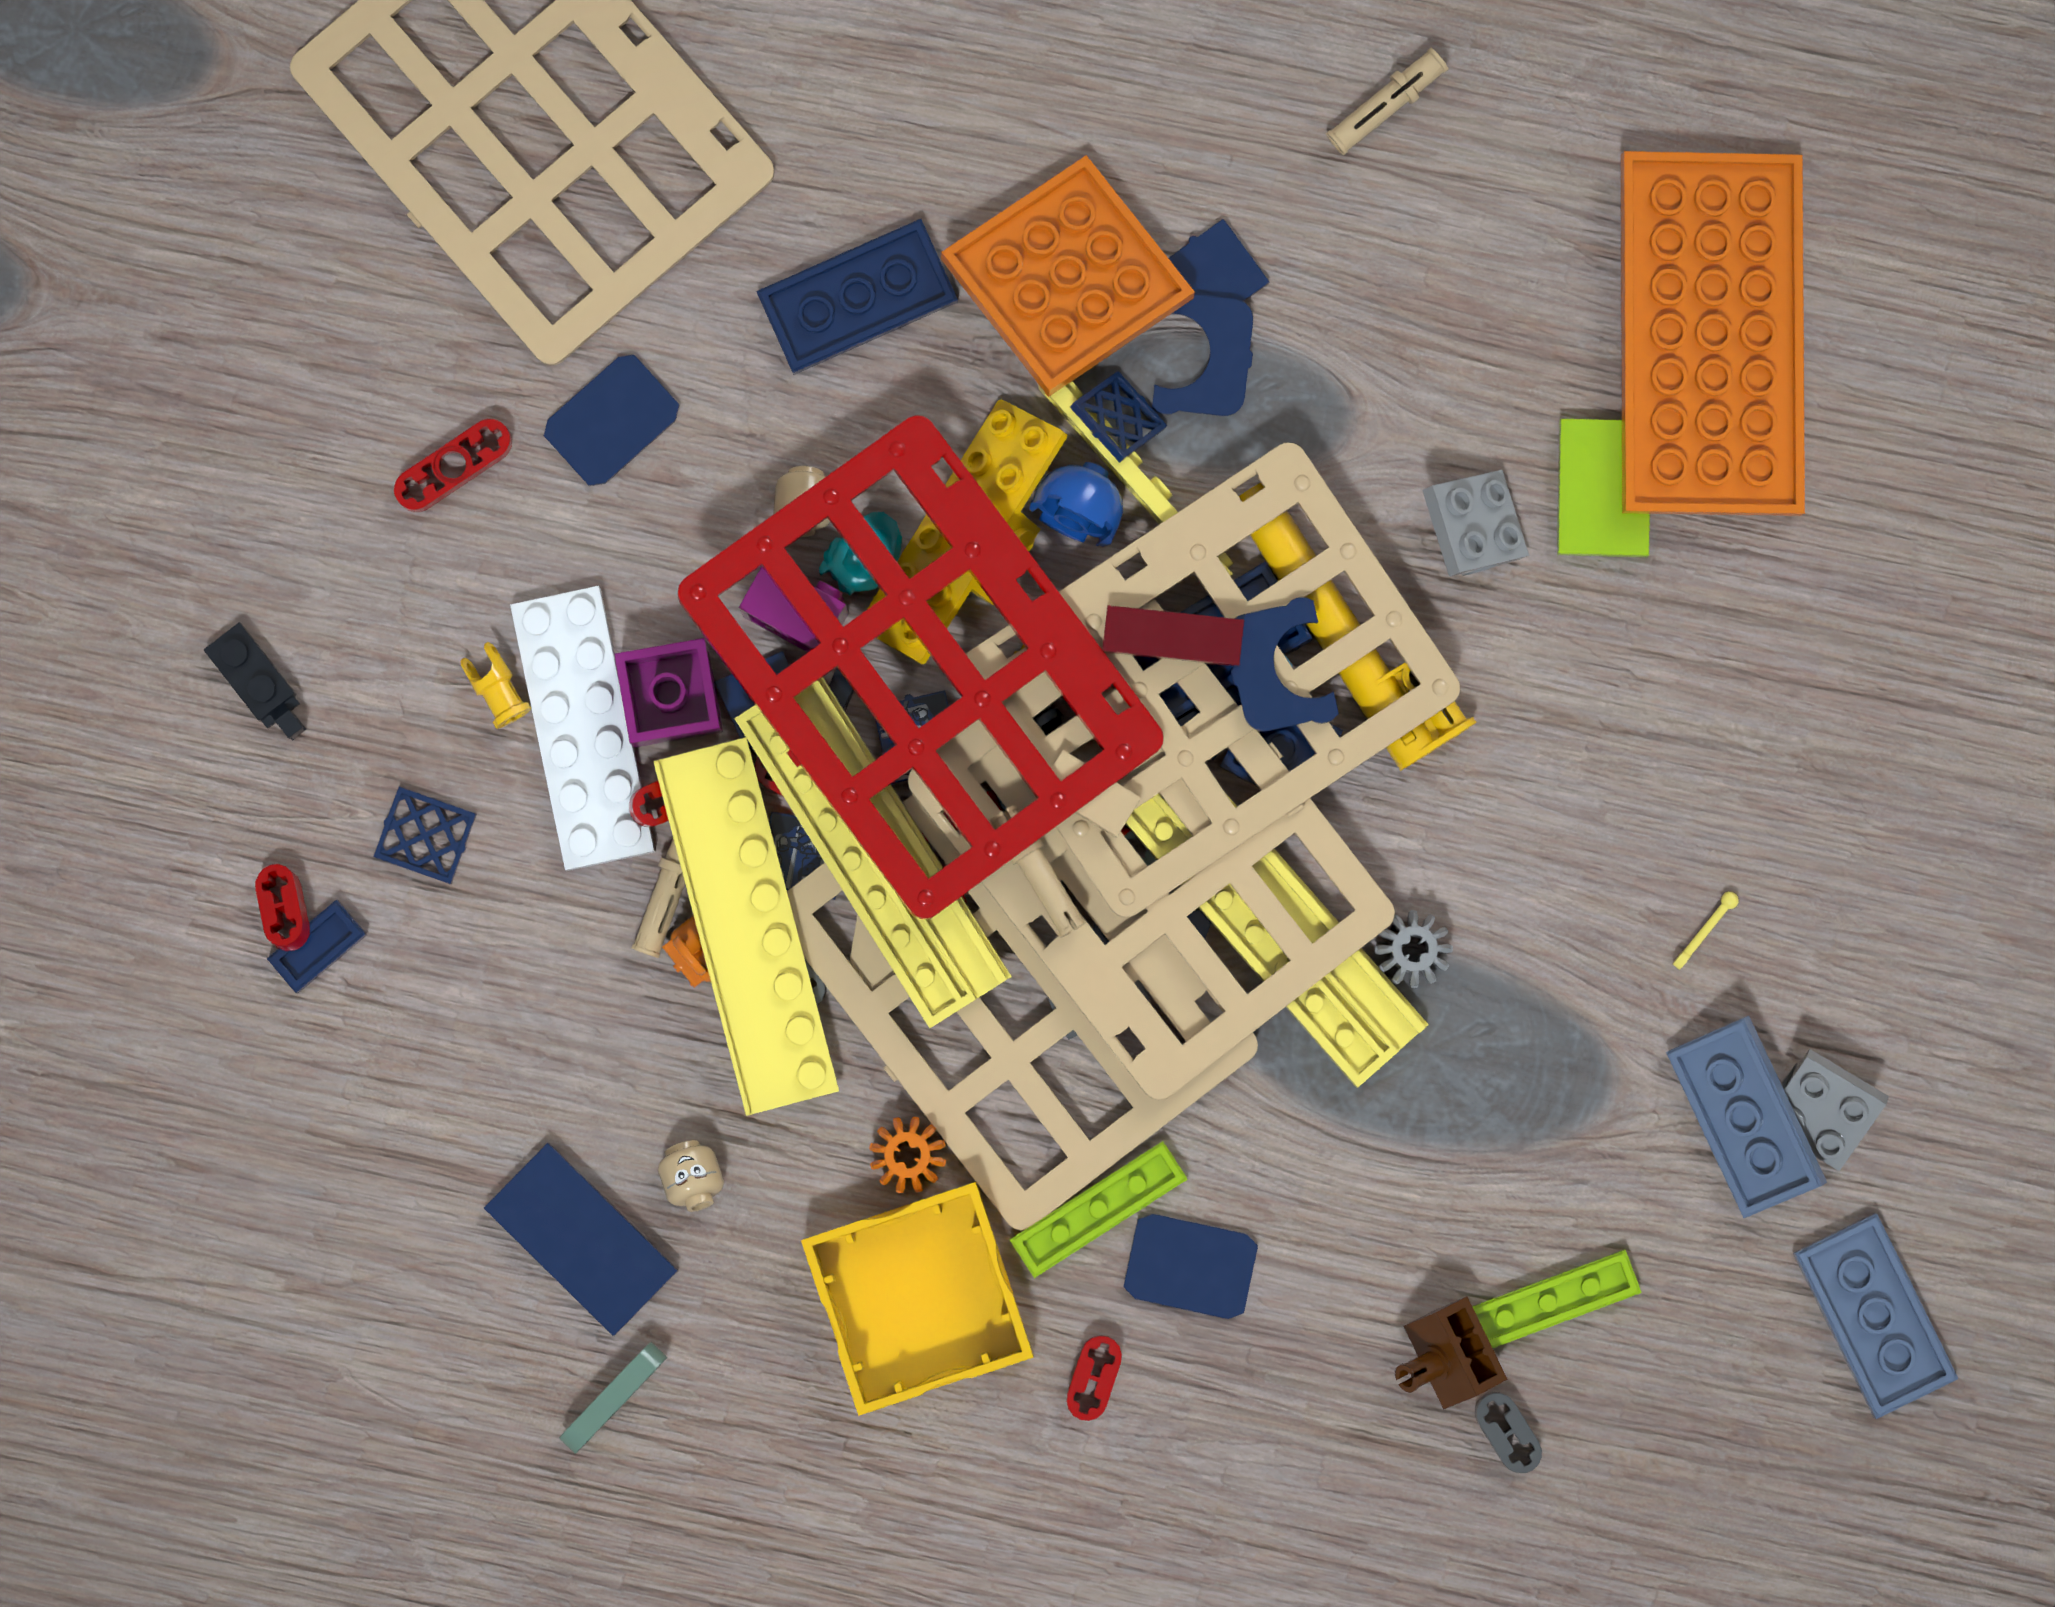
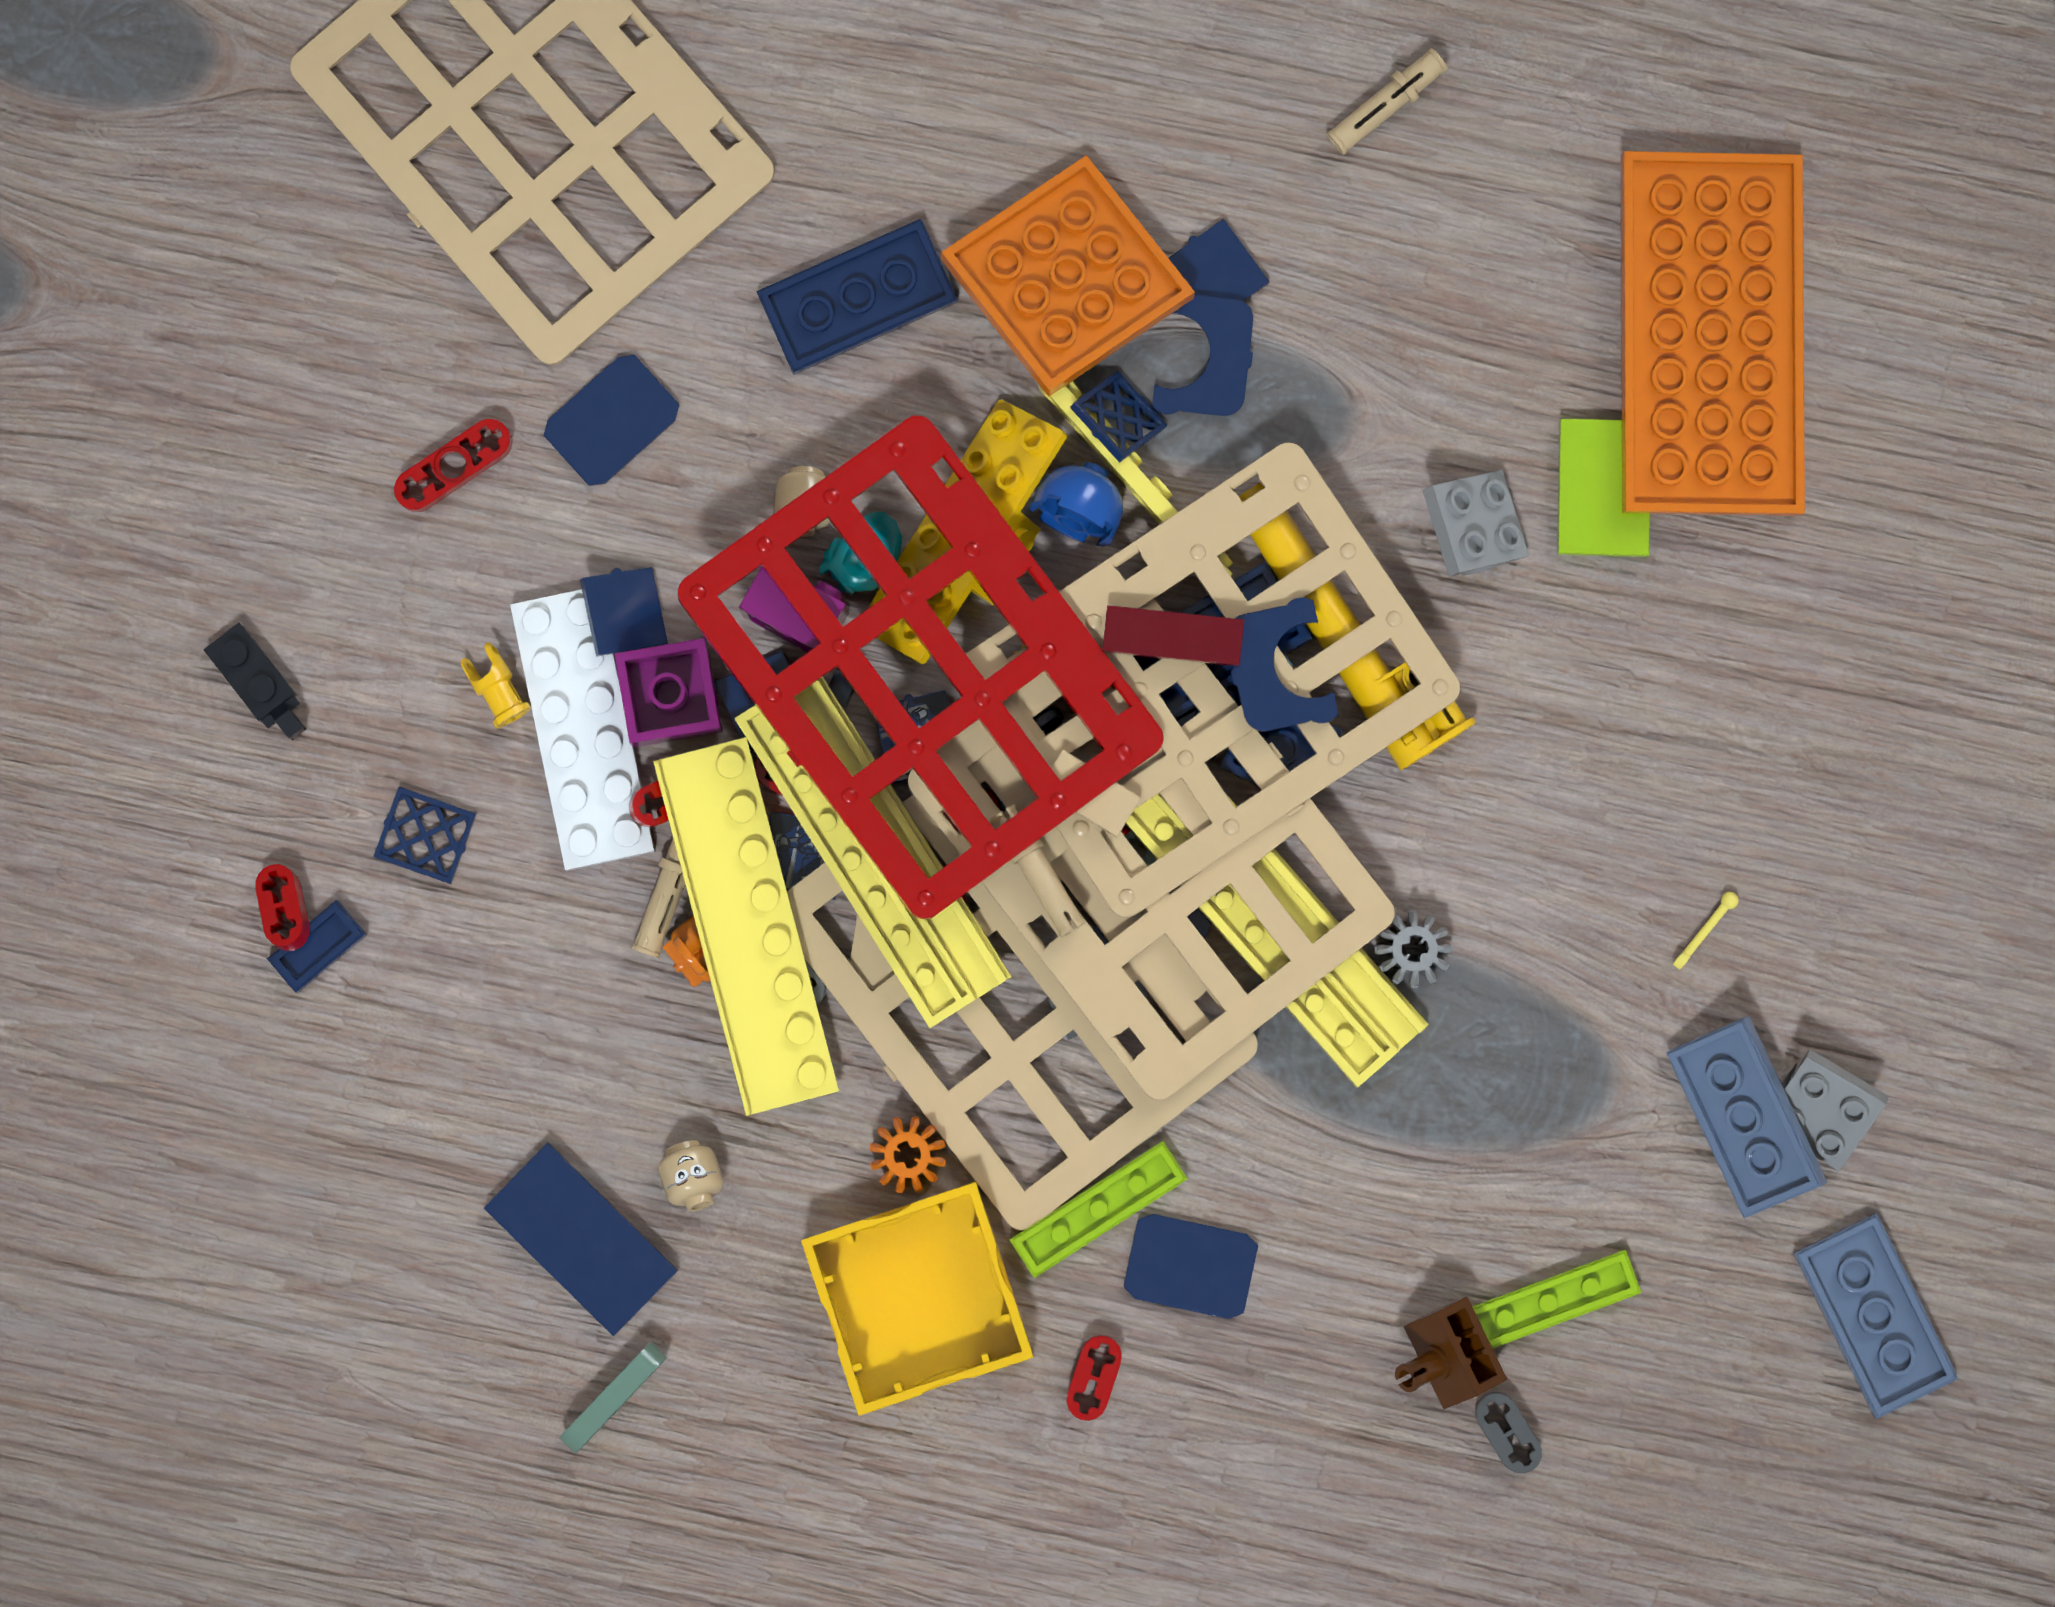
(623, 611): none -> dark blue piece

